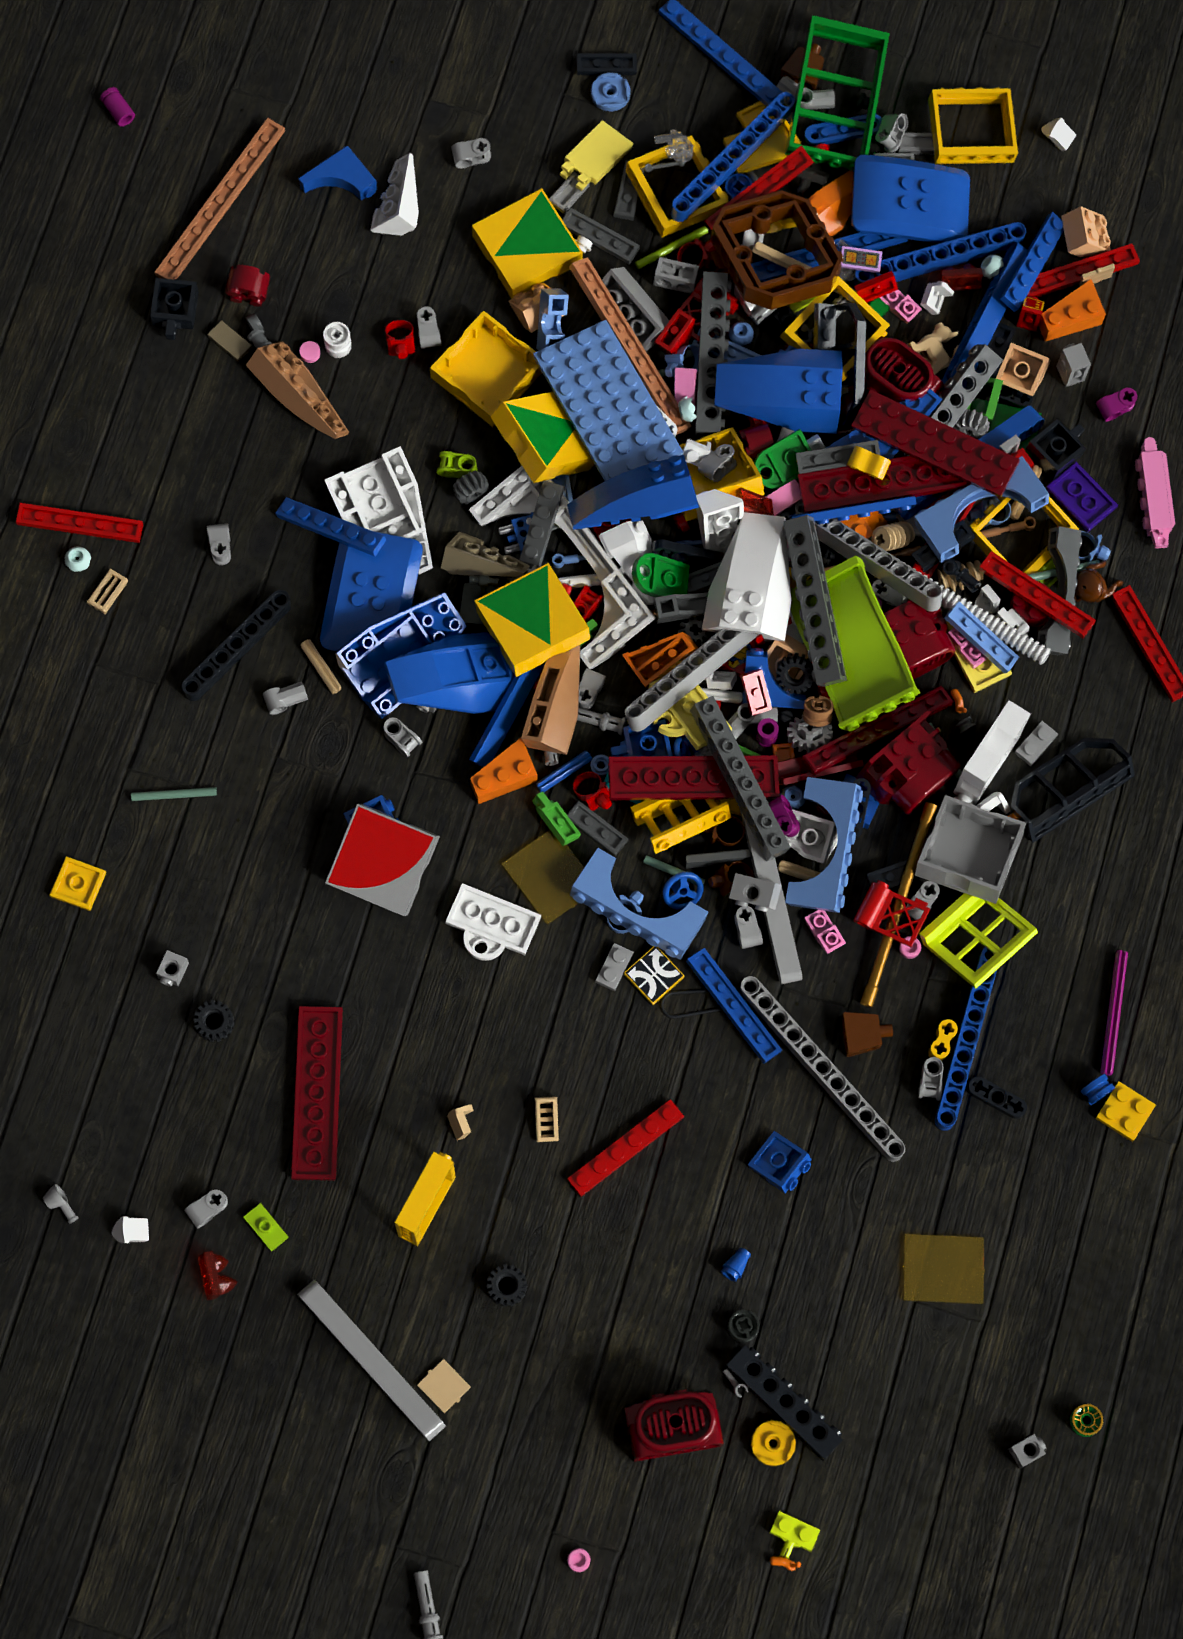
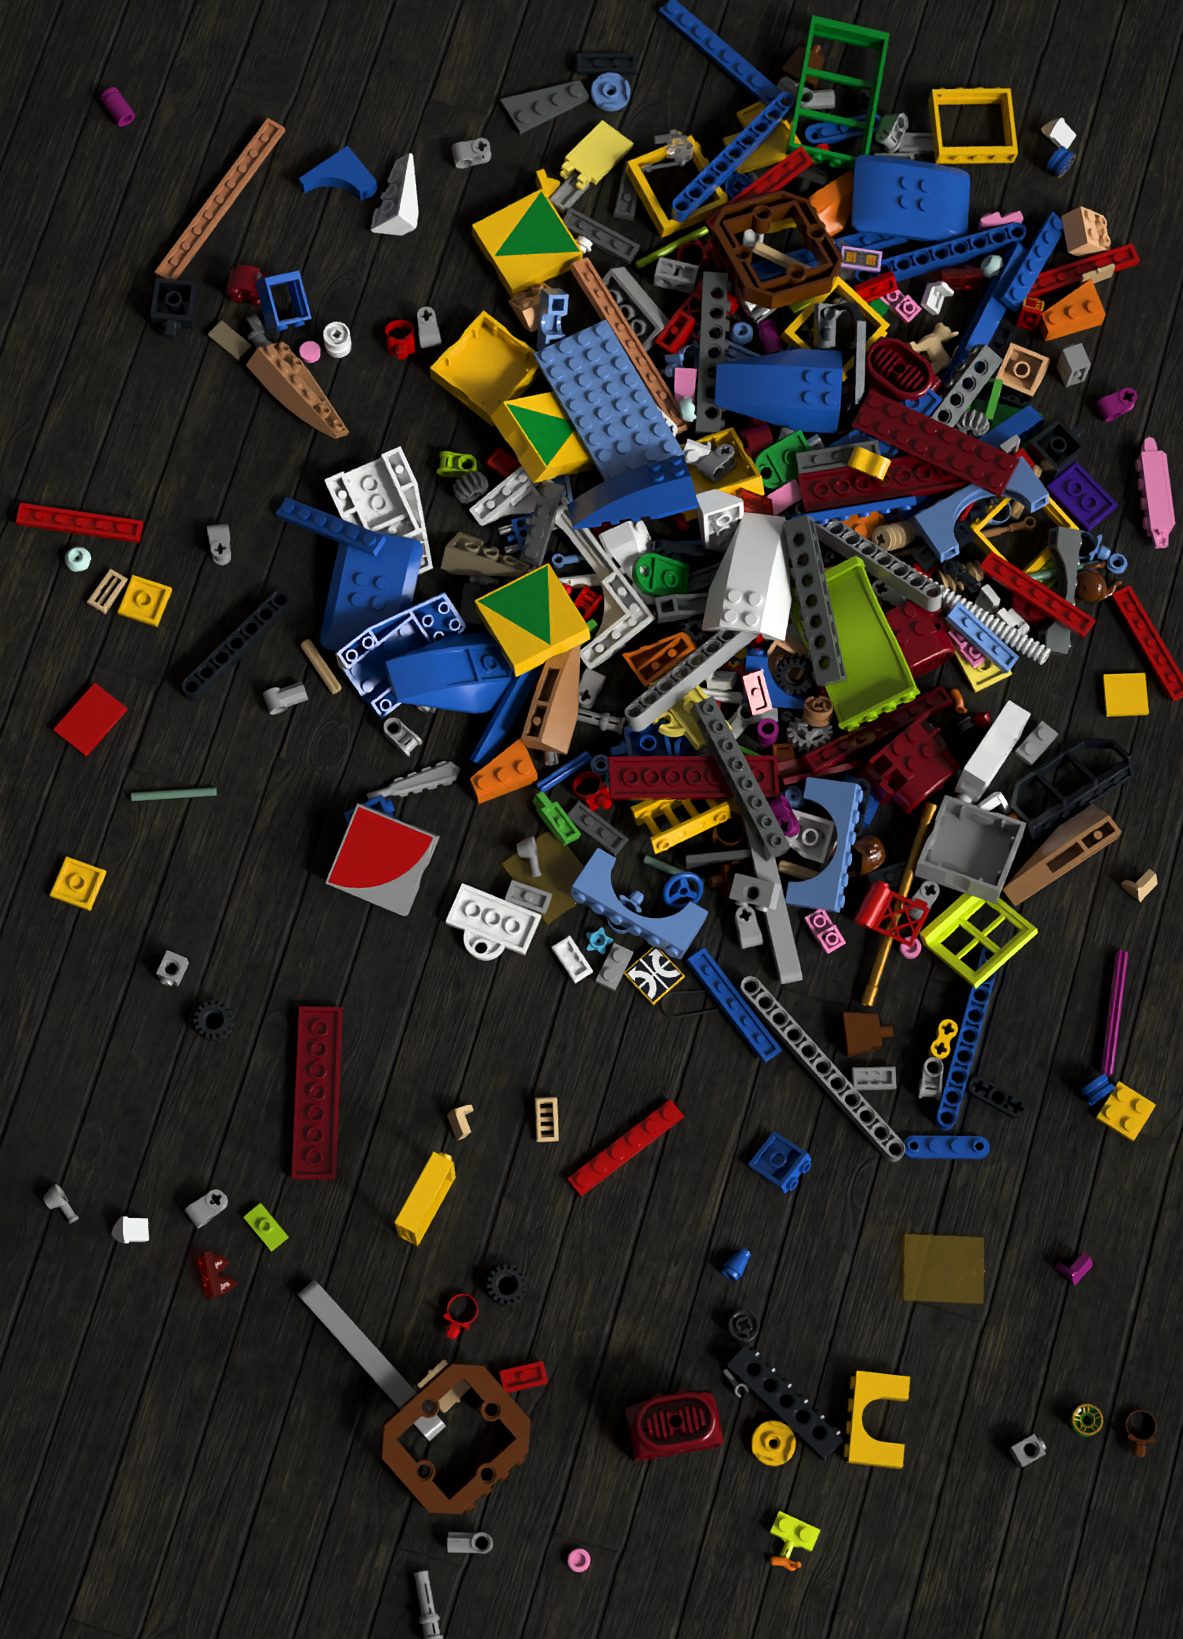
(90, 719): none -> red tile
(144, 600): none -> yellow tile
(297, 296): none -> blue window
(429, 778): none -> light grey sword
(453, 1329): none -> red piece
(466, 1494): none -> reddish brown panel
(466, 1542): none -> light grey piece
(503, 463): none -> red plate
(523, 1377): none -> red plate
(528, 849): none -> light grey bar
(528, 897): none -> light grey plate
(542, 105): none -> dark grey wing
(547, 184): none -> yellow tile
(572, 959): none -> white plate
(593, 937): none -> medium azure plate
(769, 337): none -> magenta piece
(861, 1447): none -> yellow arch
(872, 857): none -> reddish brown hair
(874, 1078): none -> light grey plate
(946, 1147): none -> blue plate
(982, 719): none -> red hinge
(994, 220): none -> bright pink slope
(1061, 161): none -> blue wheel
(1063, 851): none -> medium nougat wedge
(1077, 1270): none -> magenta tile
(1116, 558): none -> medium blue plate
(1125, 694): none -> yellow tile
(1139, 1448): none -> reddish brown piece
(1142, 886): none -> tan tile

